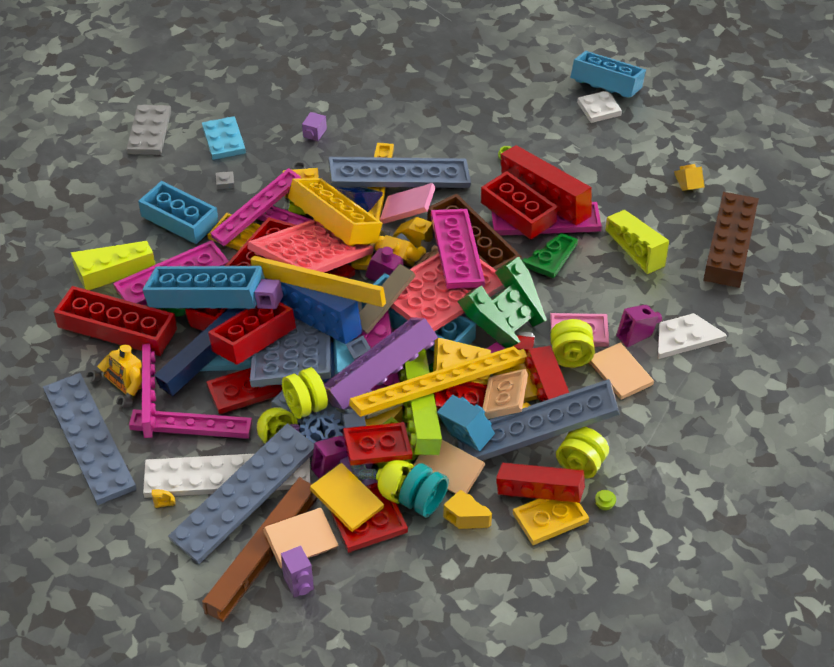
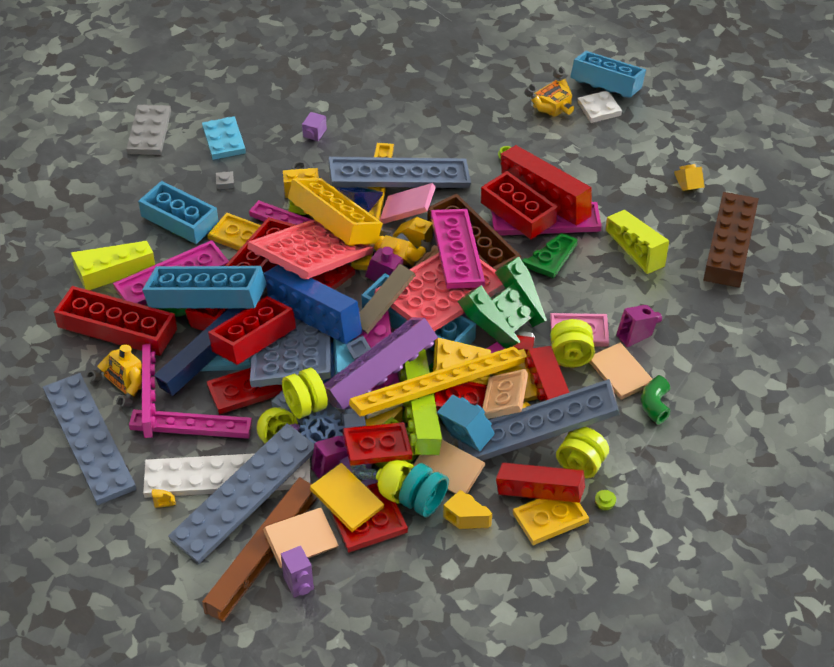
(254, 208): dark pink plate -> none
(268, 294): medium lavender brick -> none
(321, 281): yellow tile -> none
(552, 98): none -> torso
(652, 402): none -> green cylinder
(686, 334): white wing -> none

